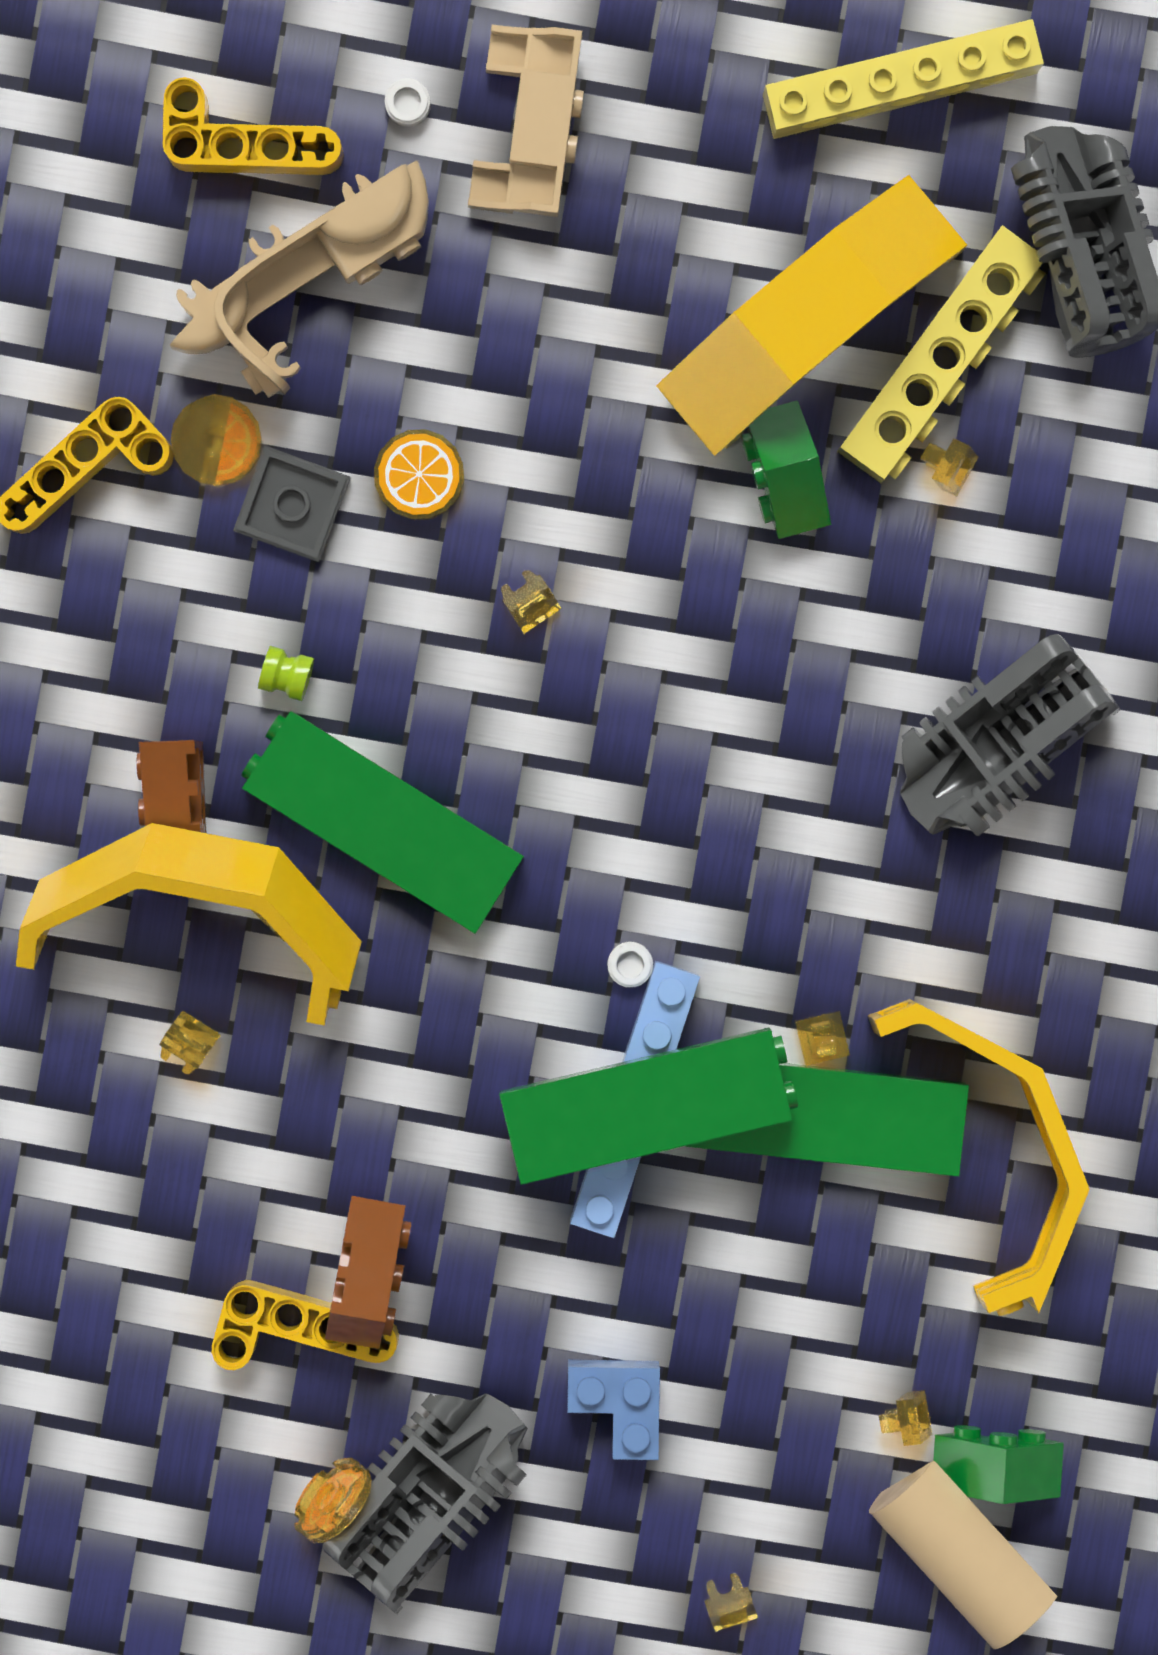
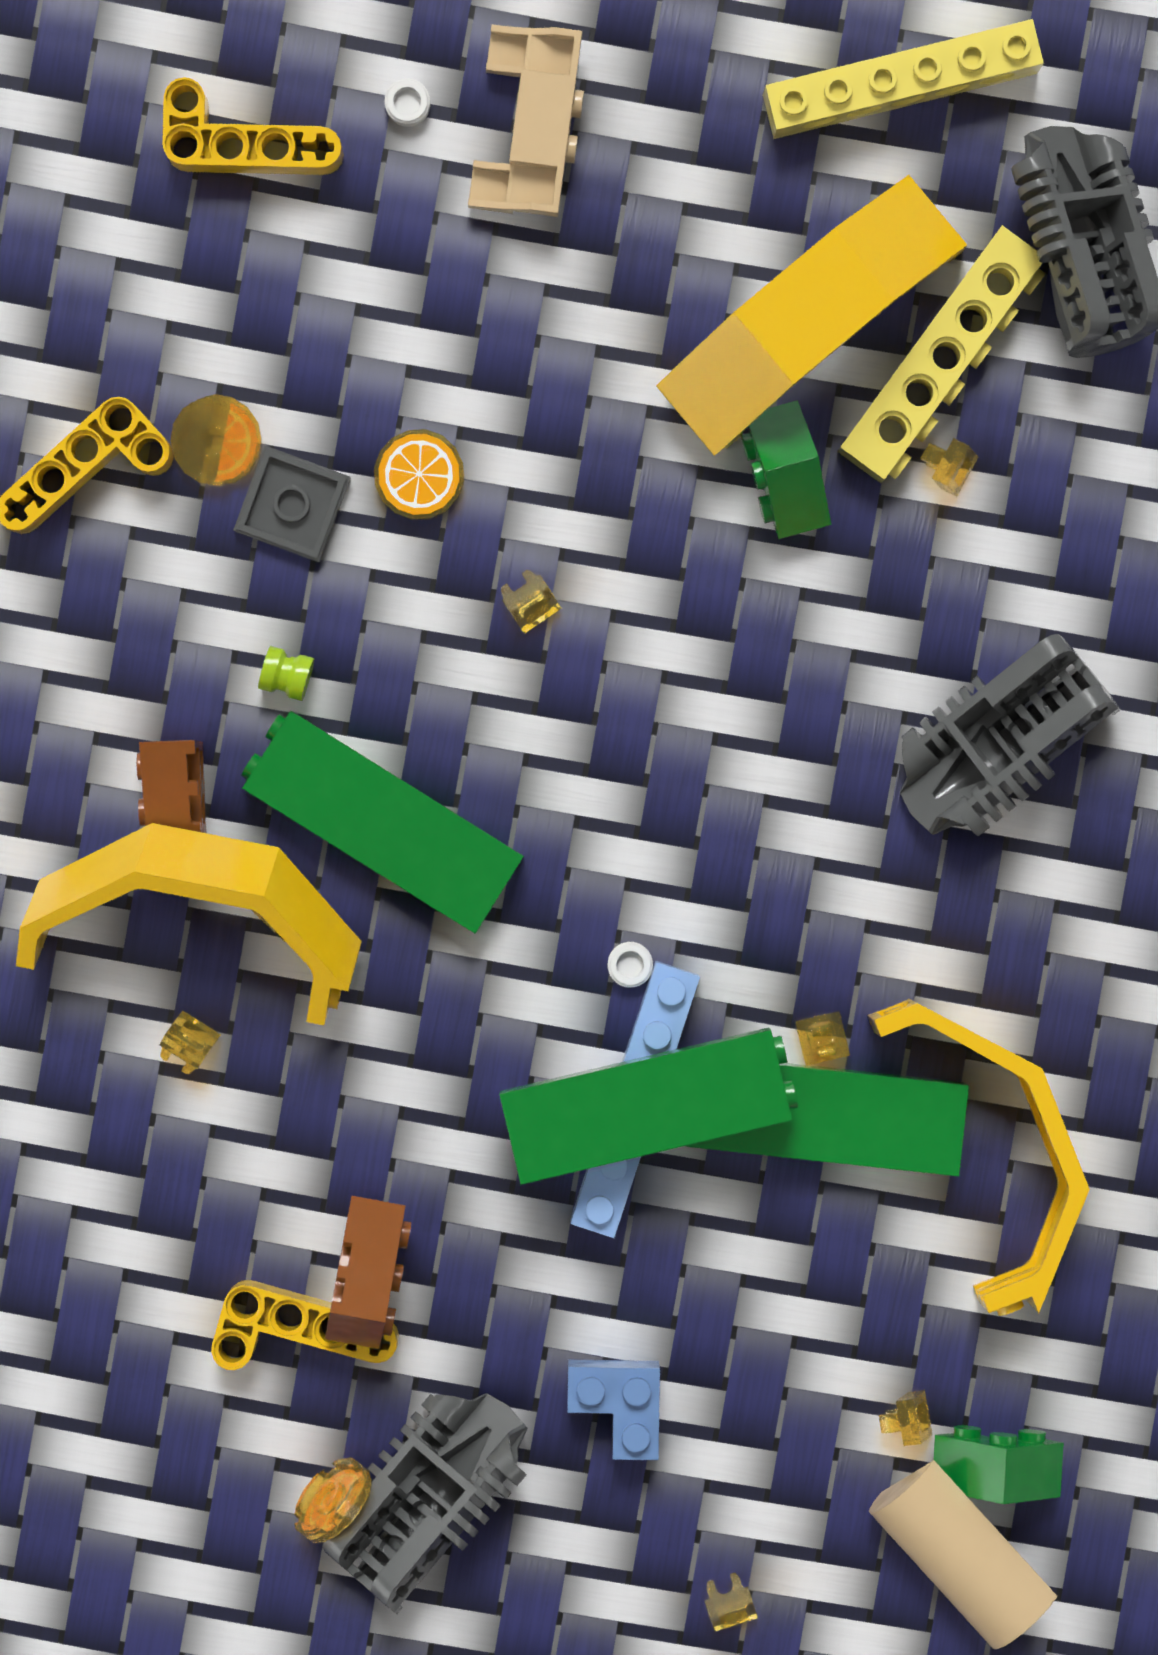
(354, 236): tan piece -> none

